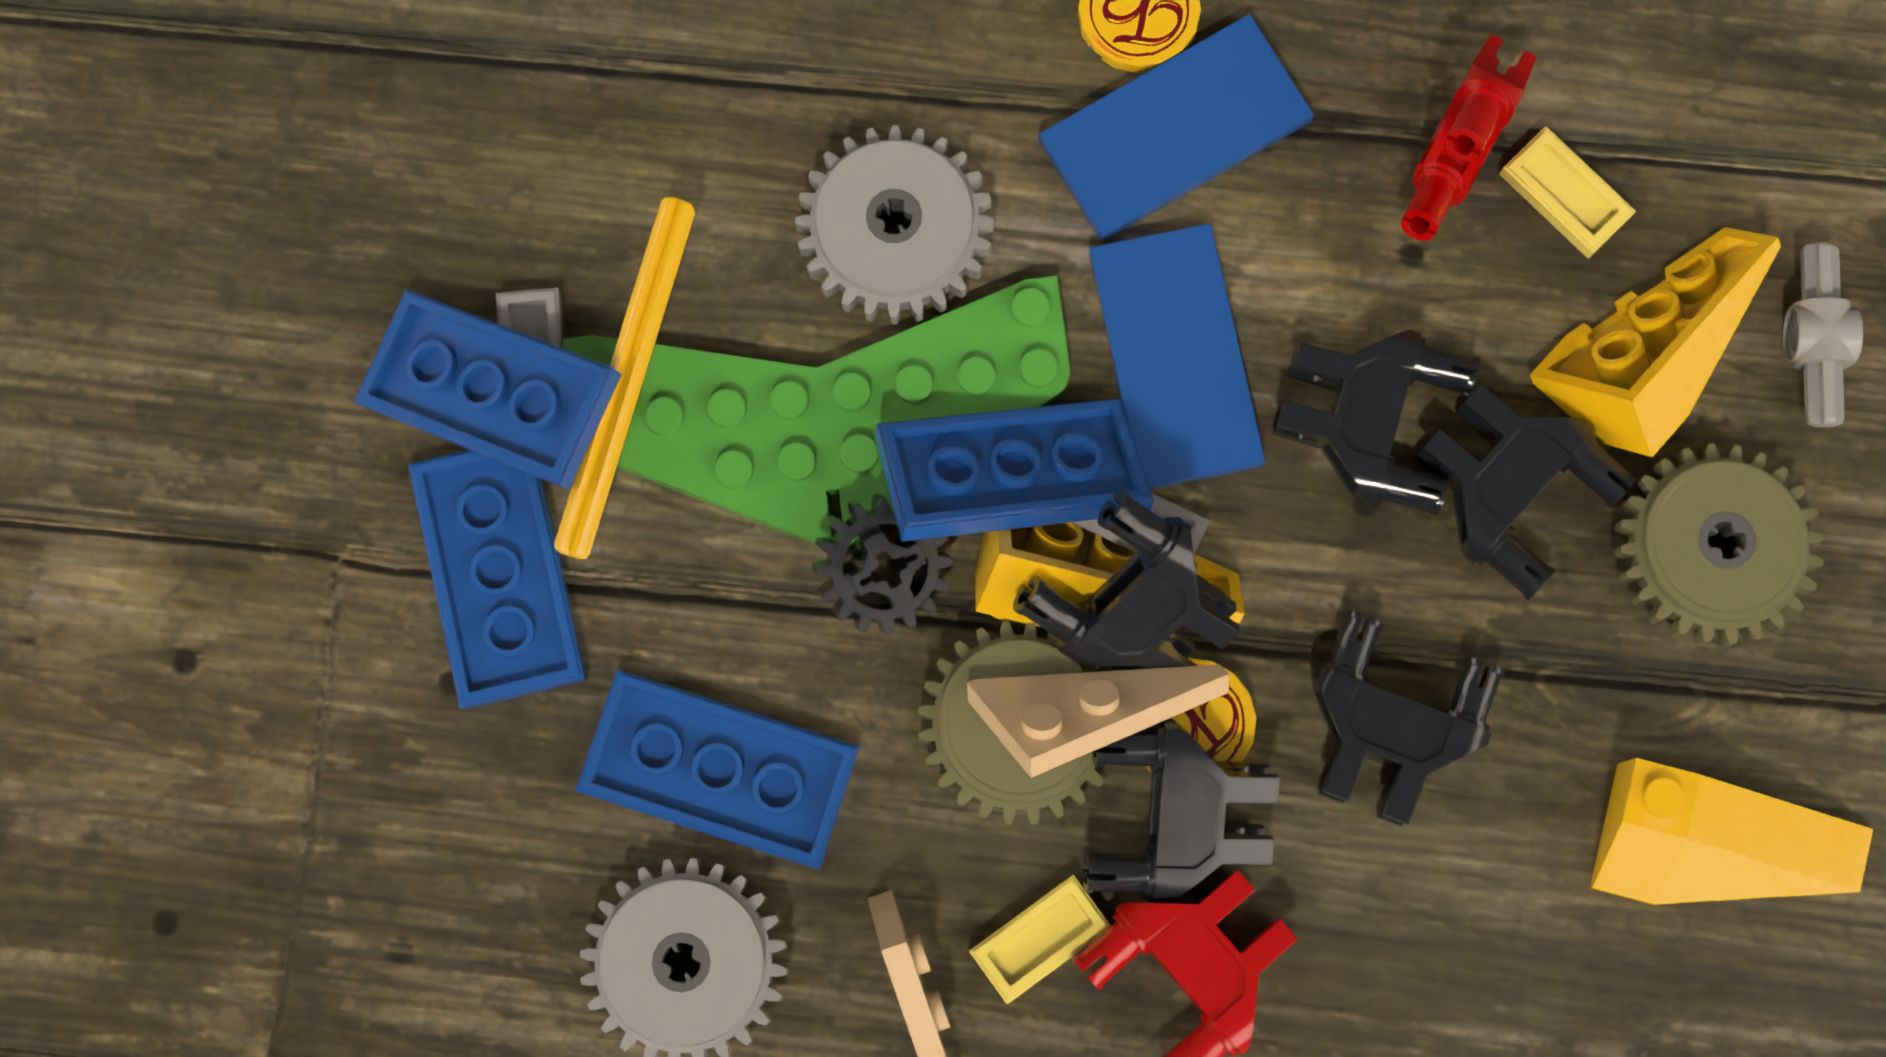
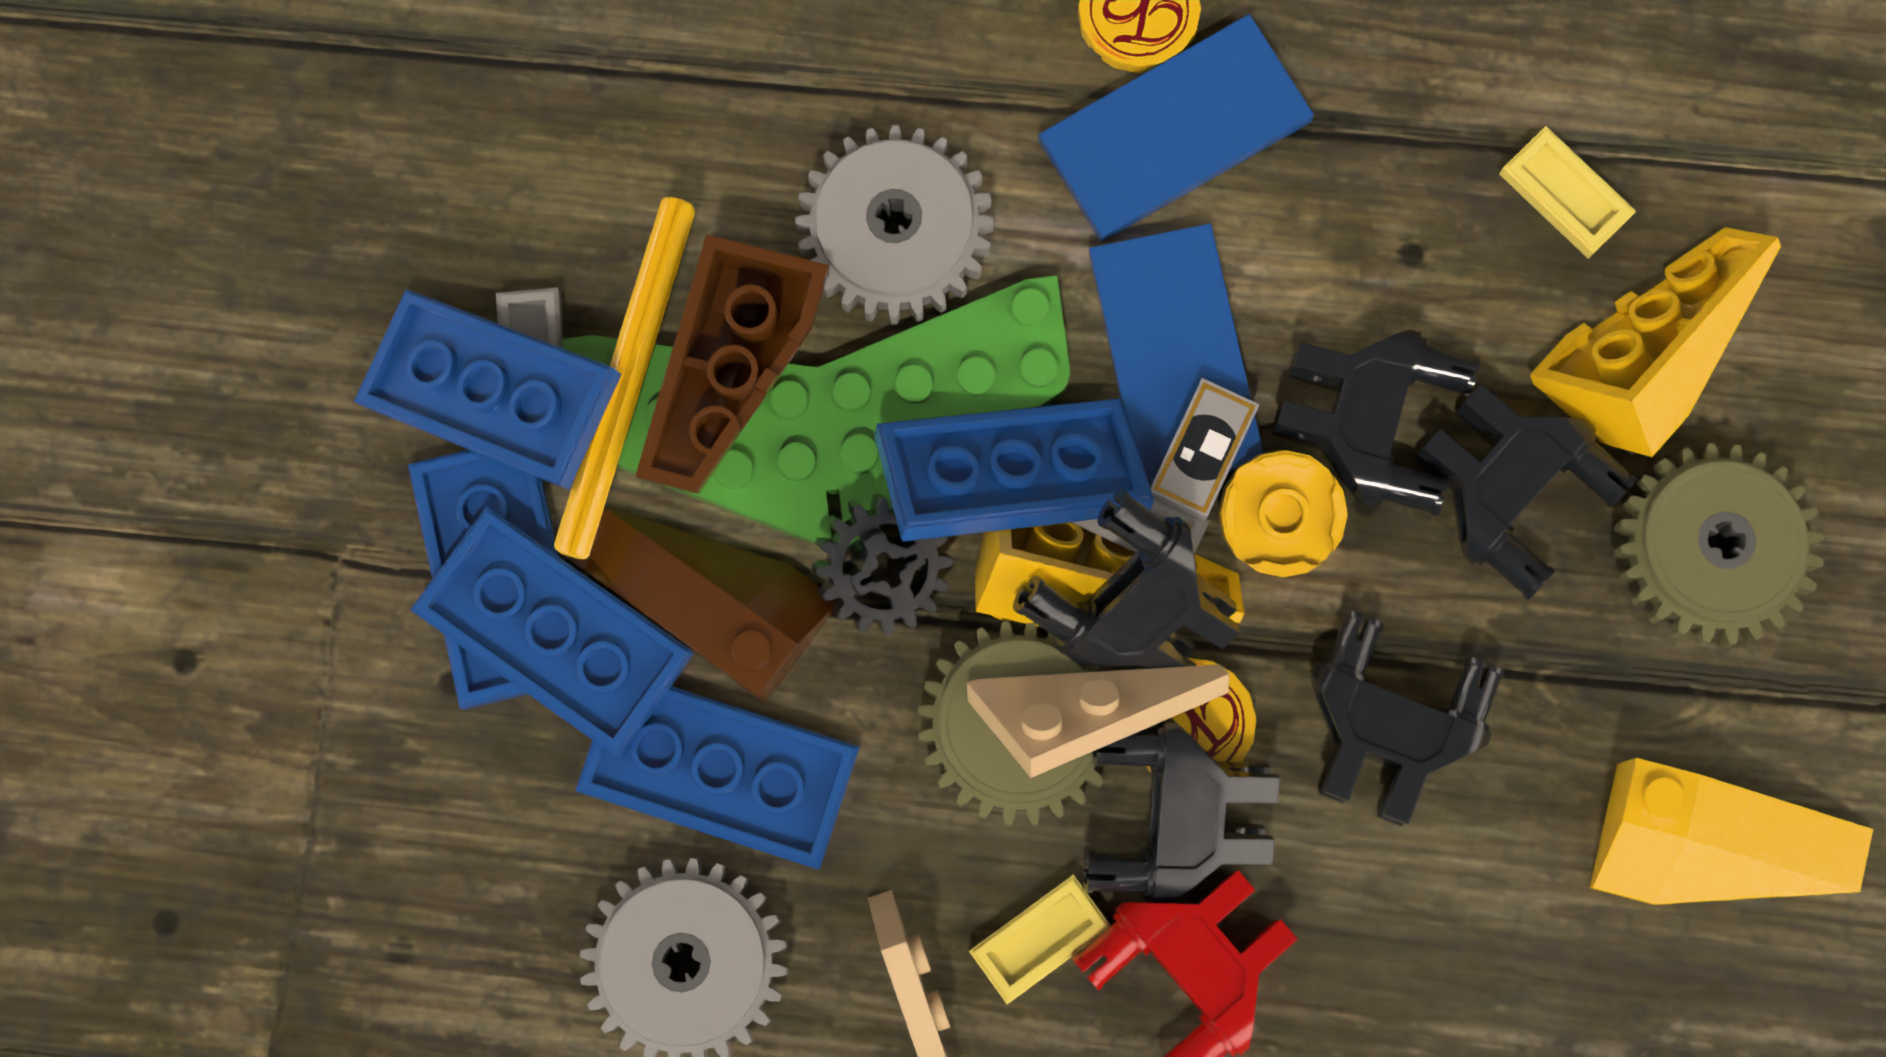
(552, 632): none -> blue tile
(718, 600): none -> reddish brown wedge
(731, 346): none -> reddish brown wedge
(1203, 449): none -> tile
(1282, 513): none -> yellow tile
(1464, 138): red connector -> none
(1822, 335): light grey axle -> none

